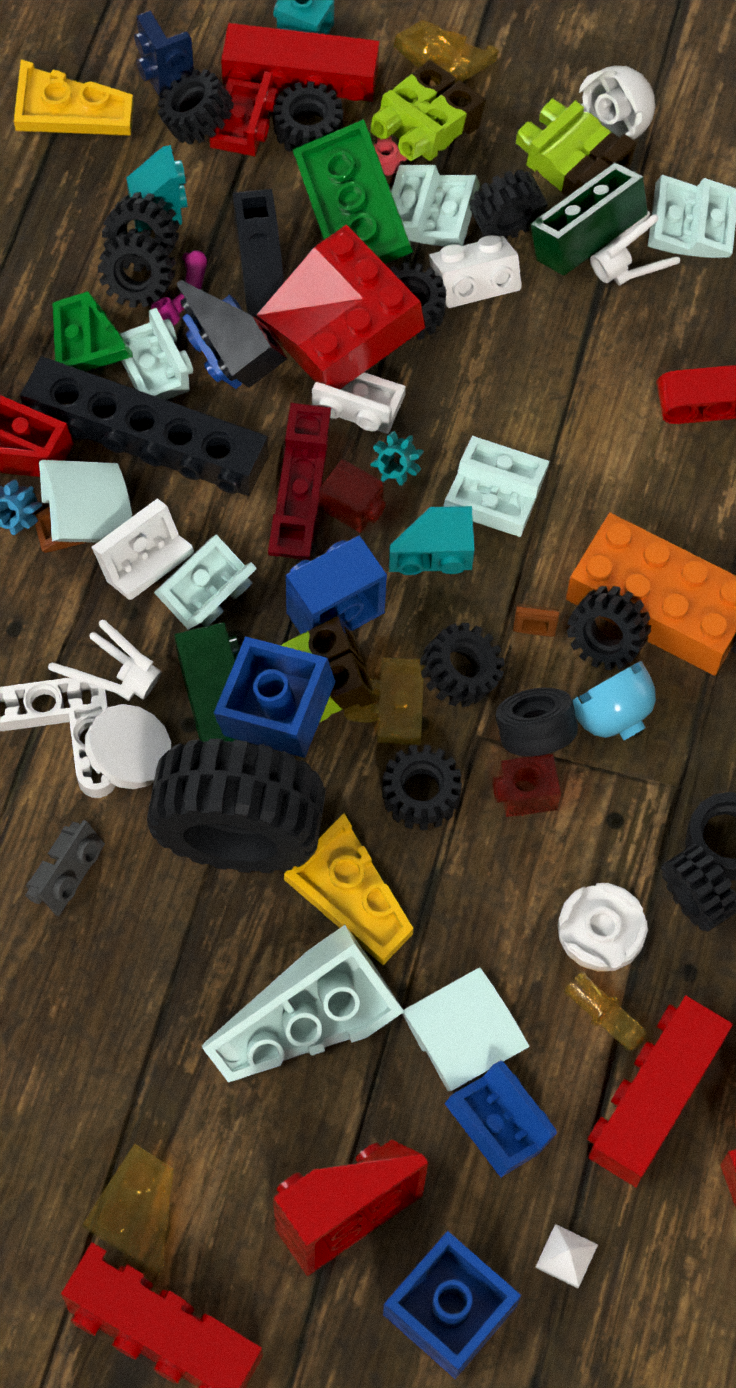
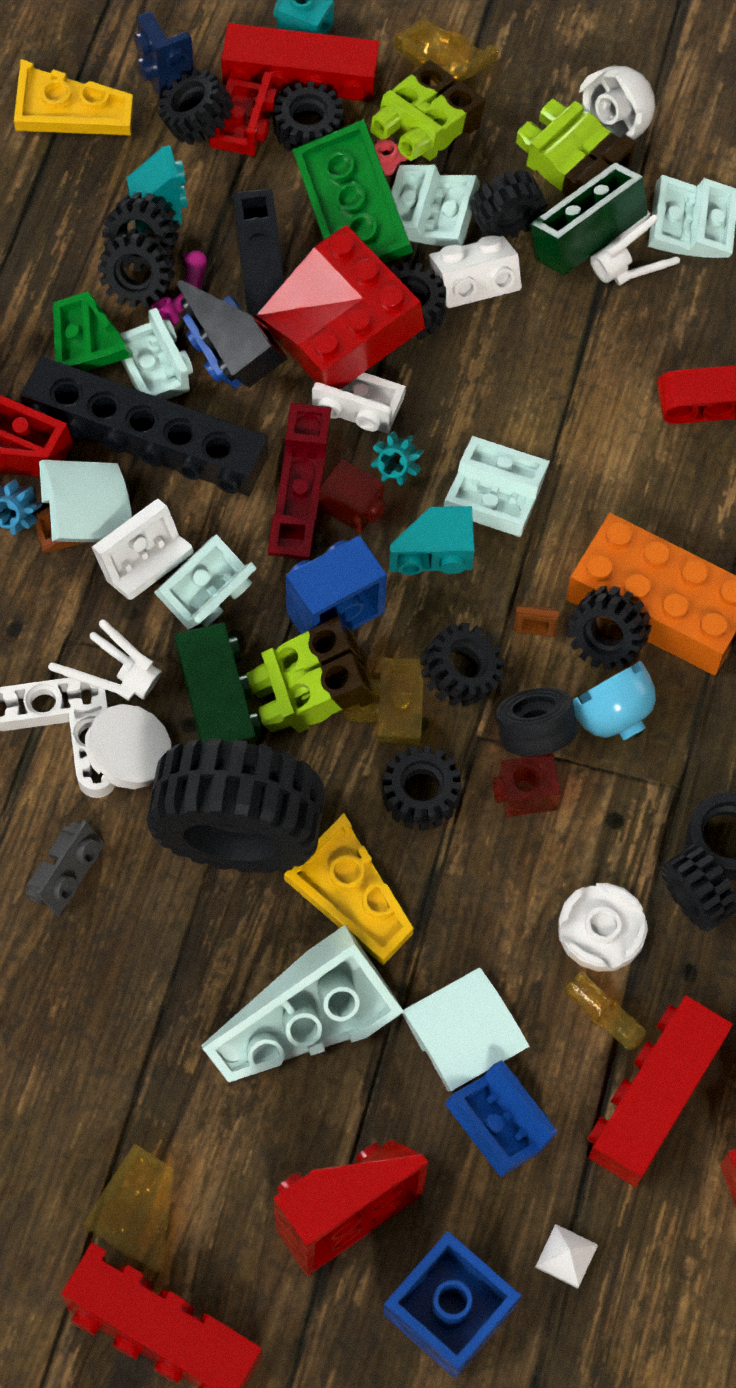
(275, 696): blue brick -> none

